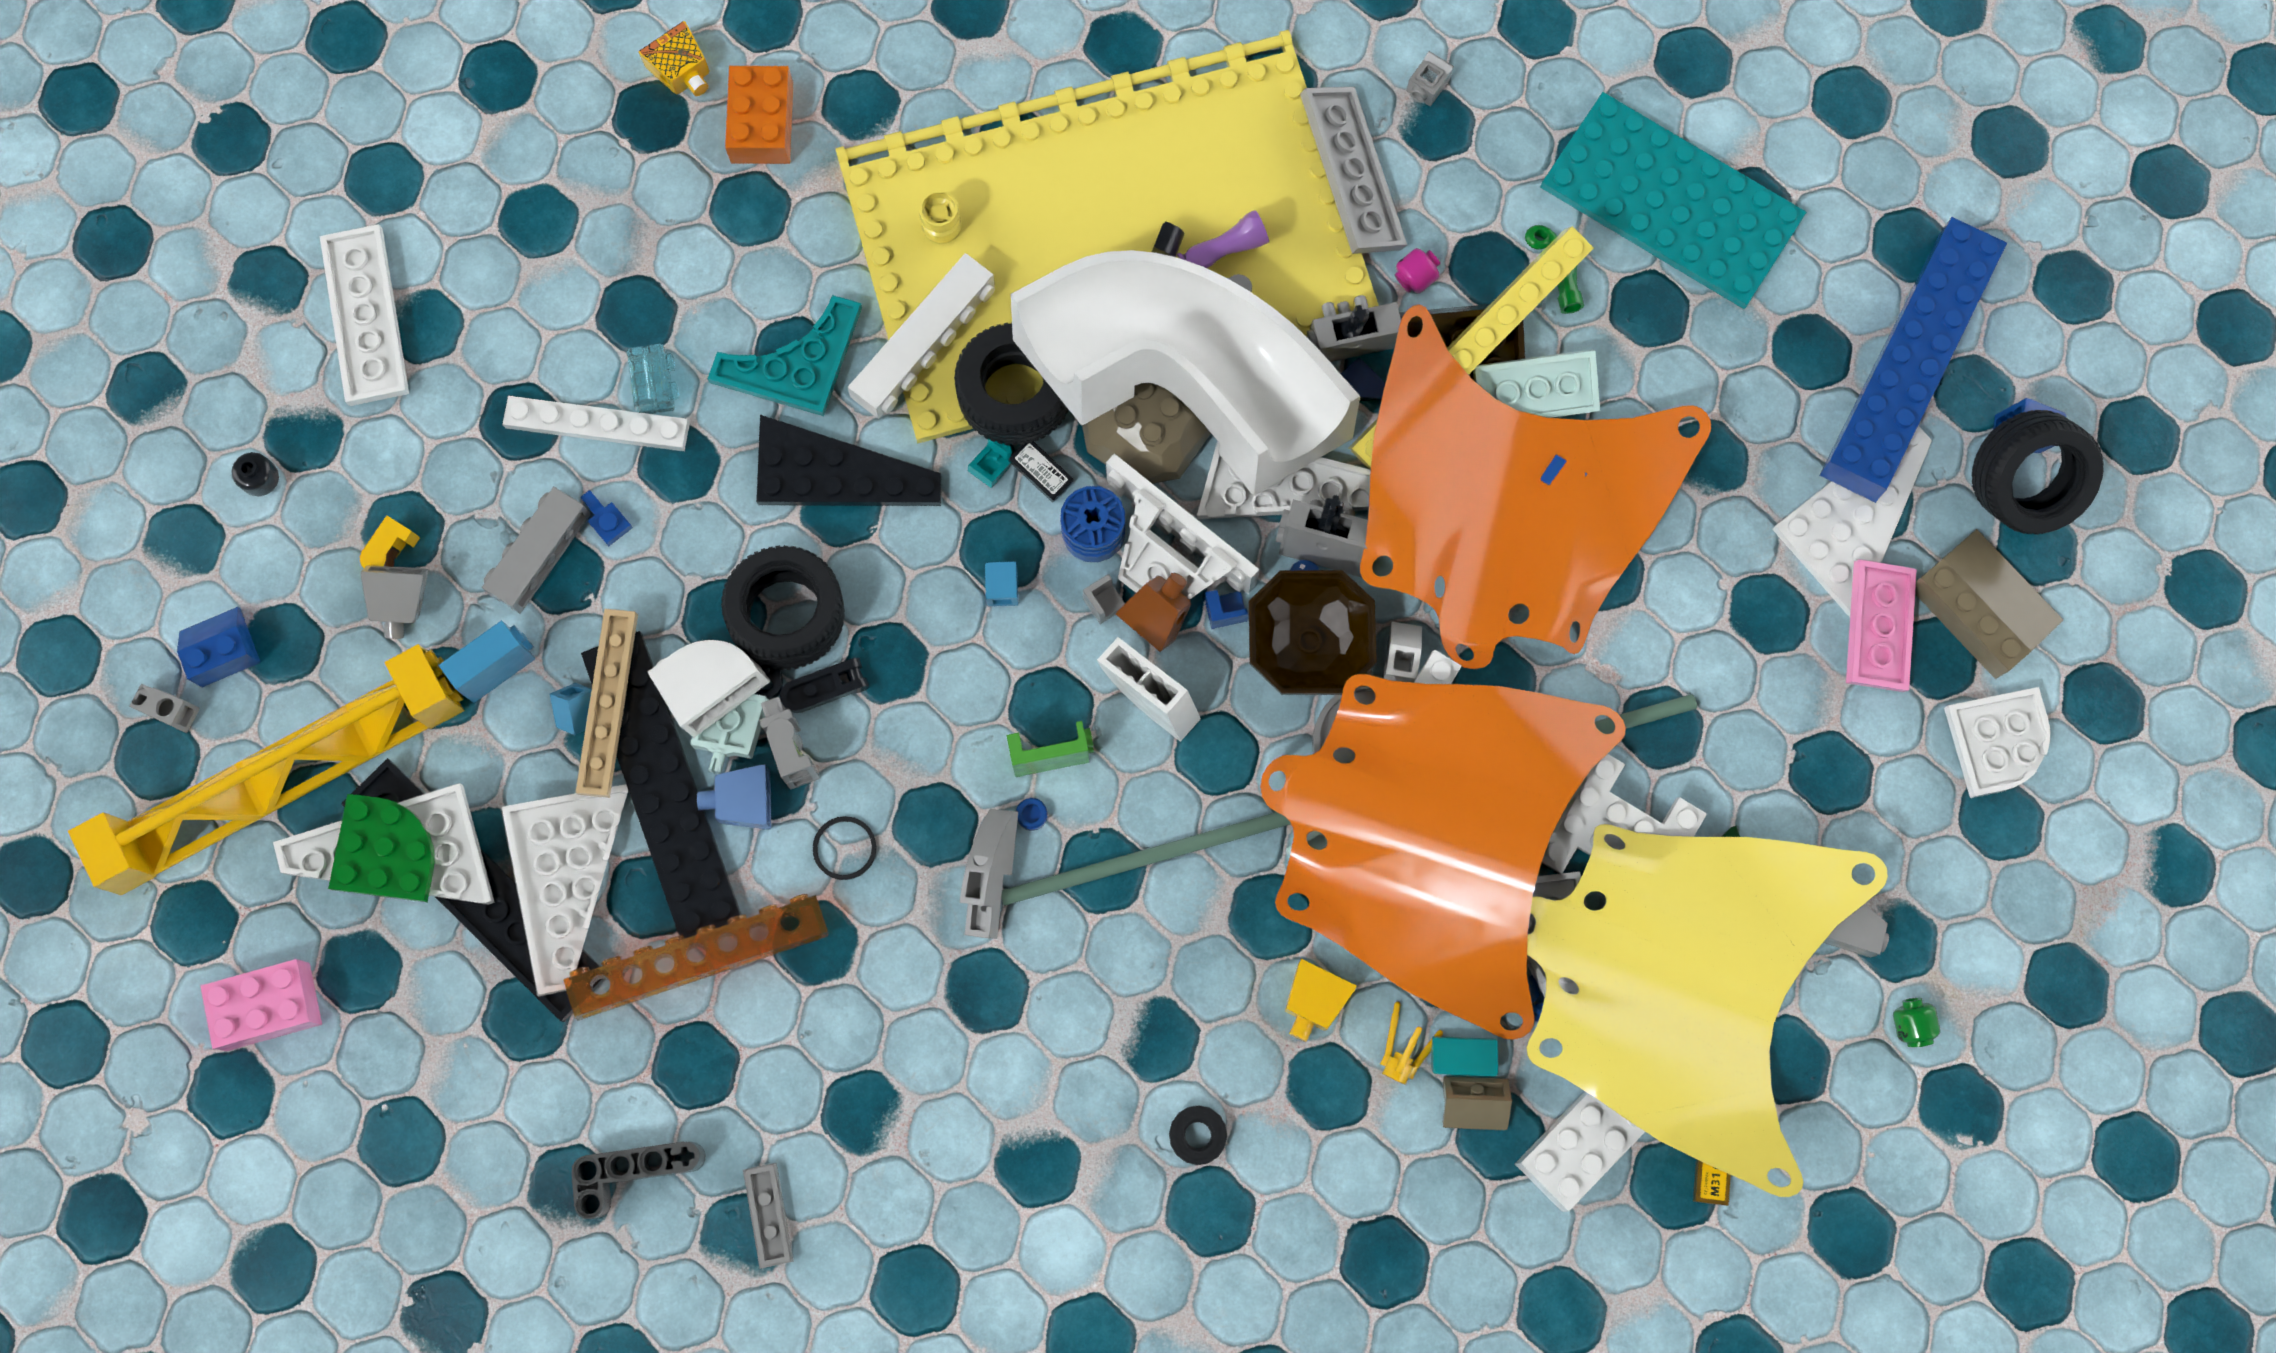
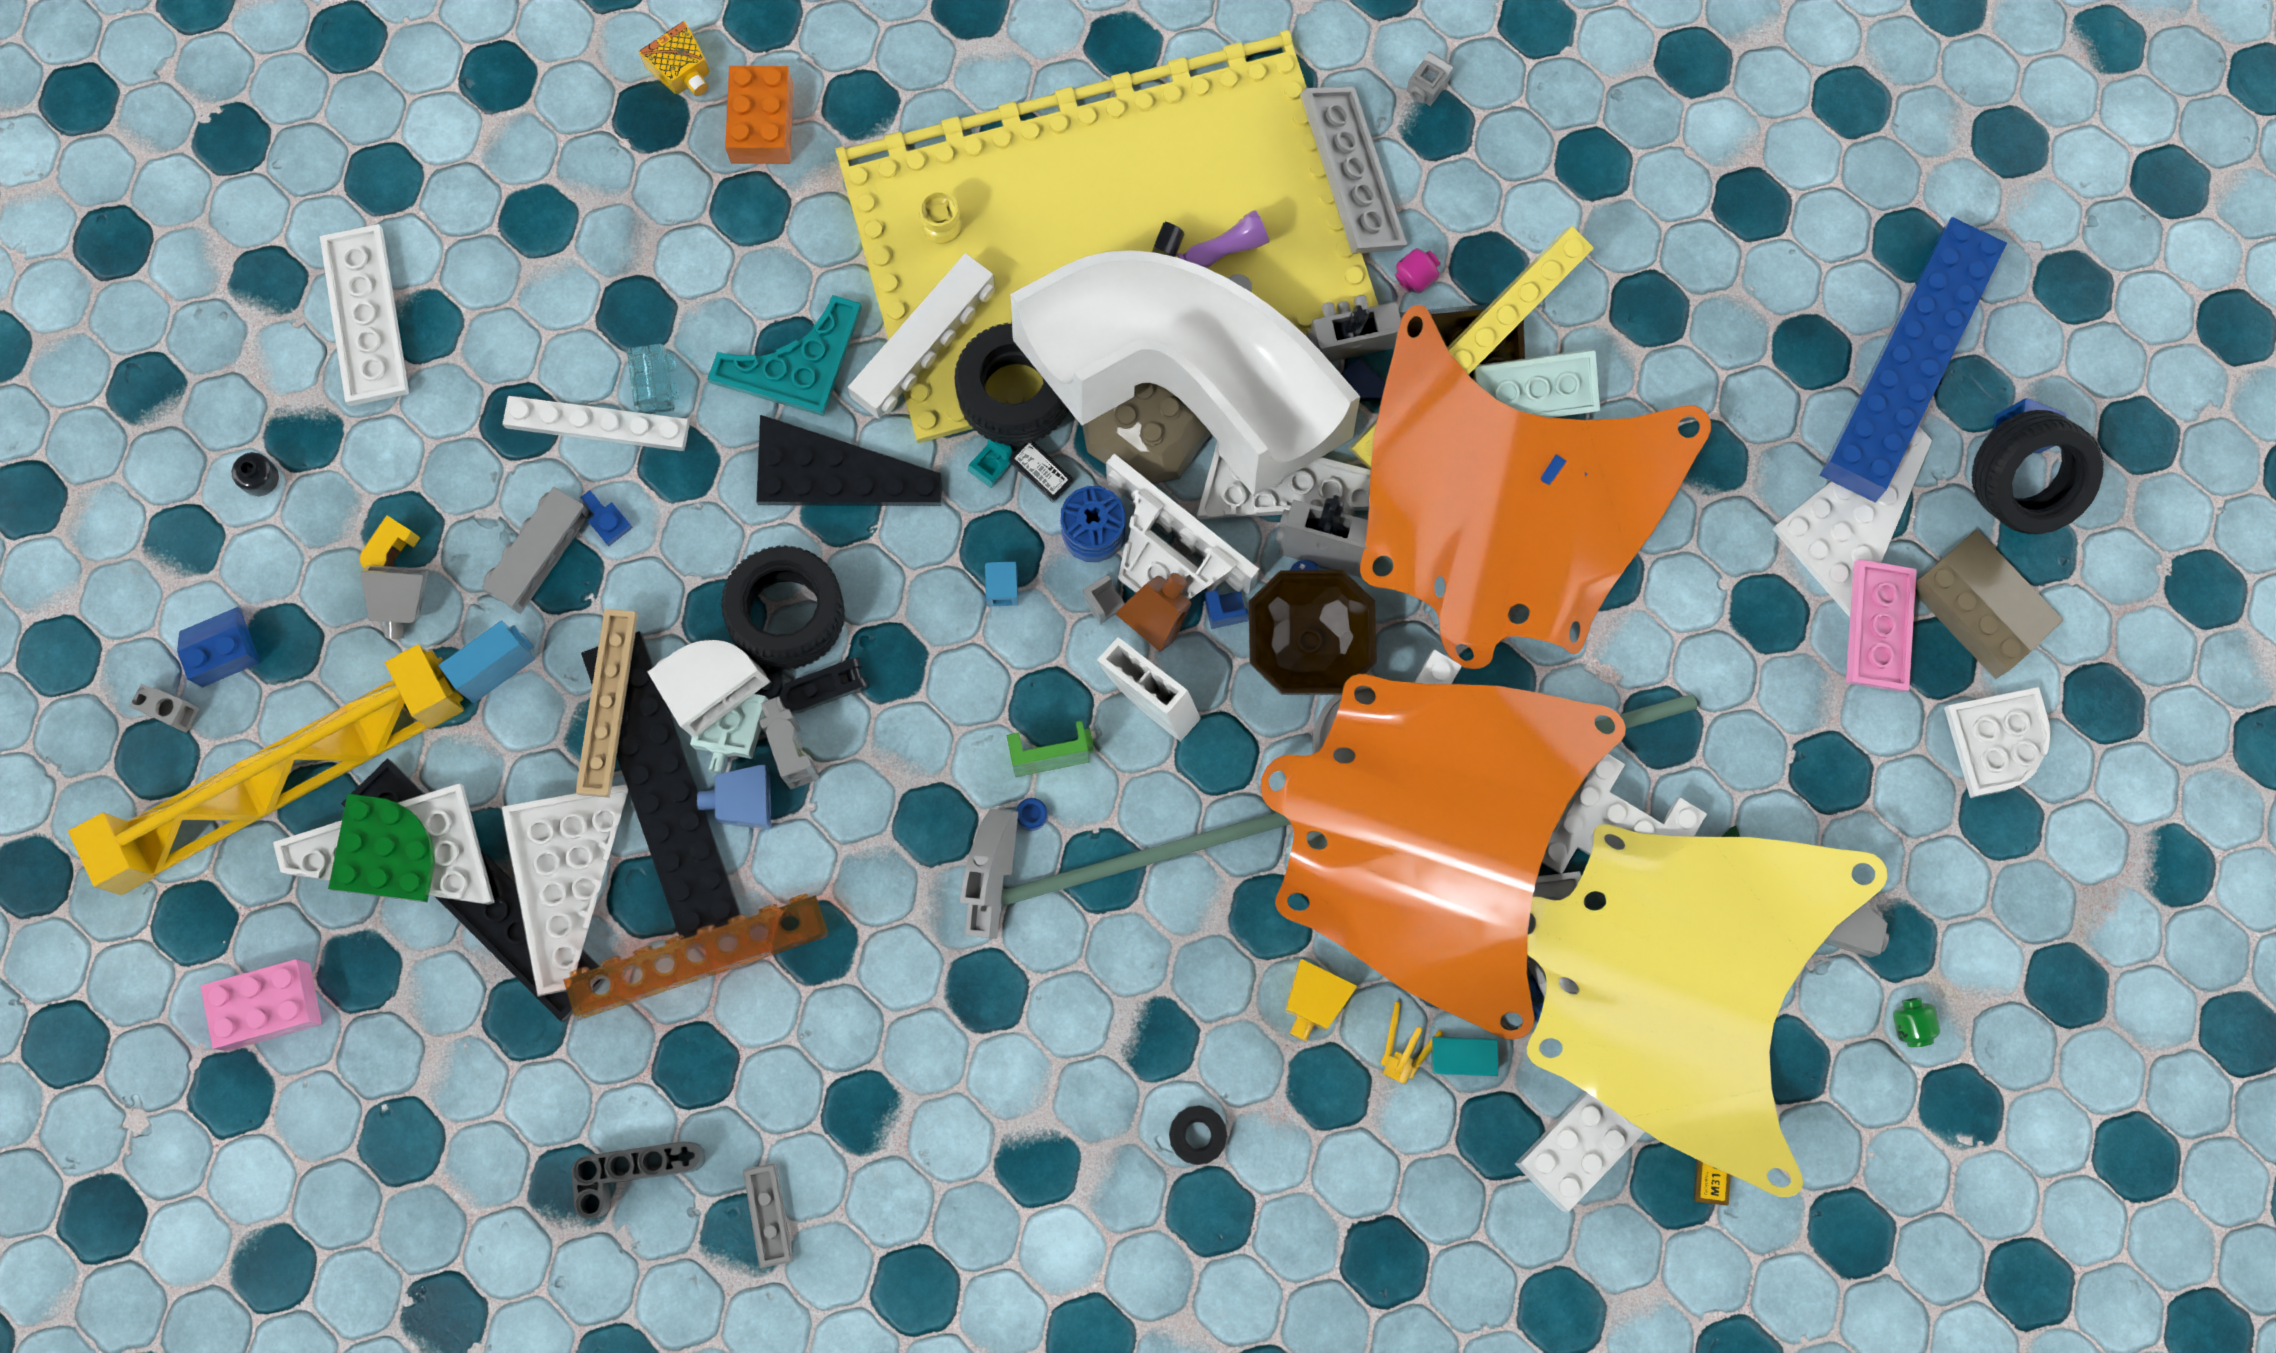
(571, 707): dark azure panel -> none
(827, 825): black piece -> none
(1403, 652): white slope -> none
(1476, 1103): dark tan panel -> none
(1569, 297): green plant -> none
(1673, 200): teal plate -> none

